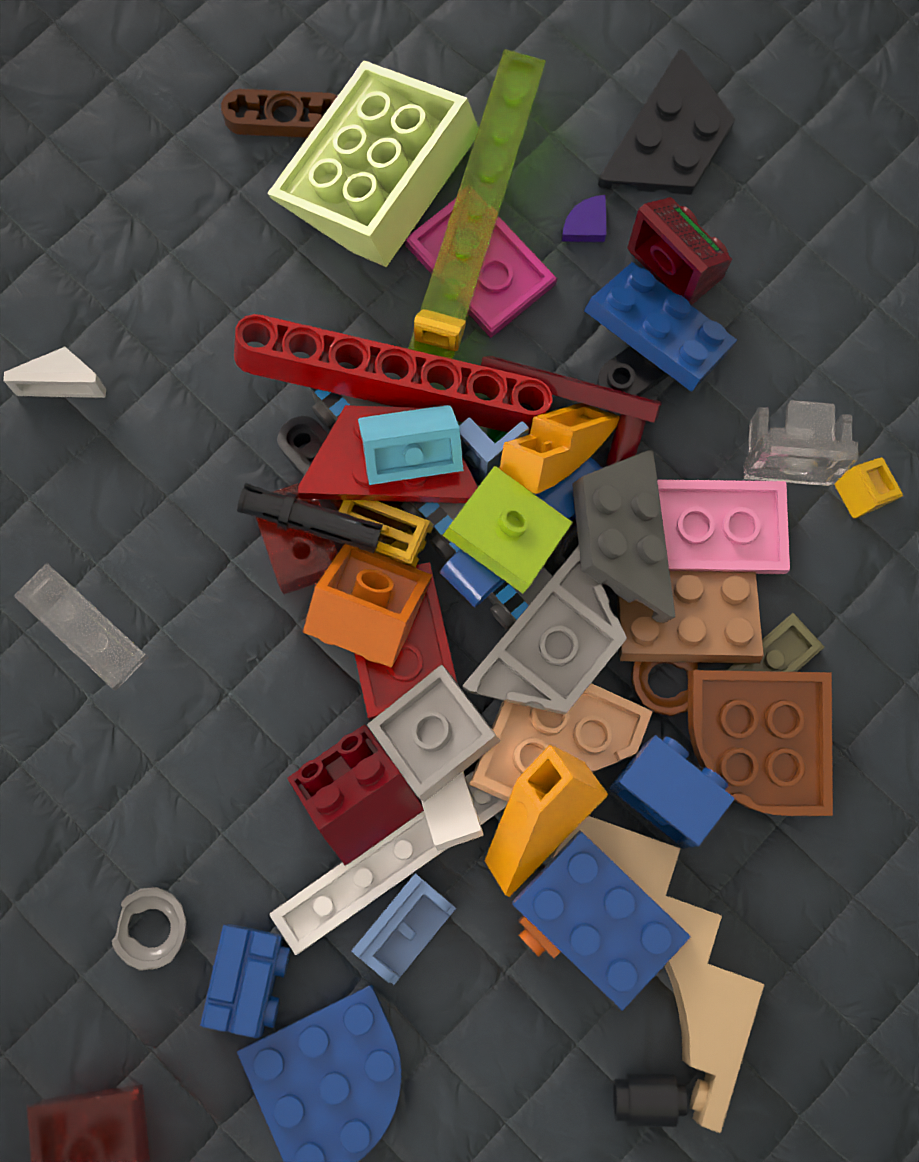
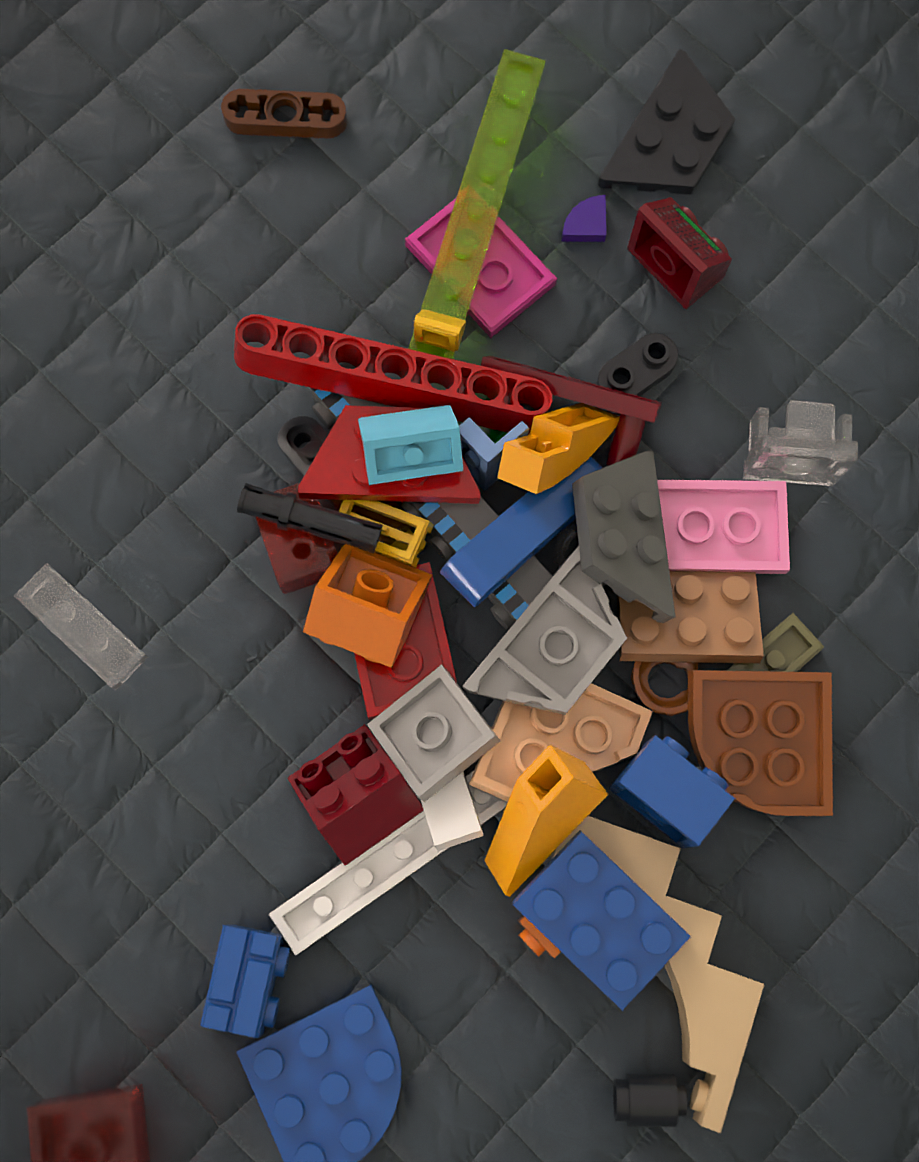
(55, 376): white slope -> none
(130, 949): light grey piece -> none
(377, 160): yellowish green slope -> none
(403, 929): medium blue hinge -> none
(508, 529): lime plate -> none
(661, 325): blue plate -> none
(868, 487): yellow slope -> none

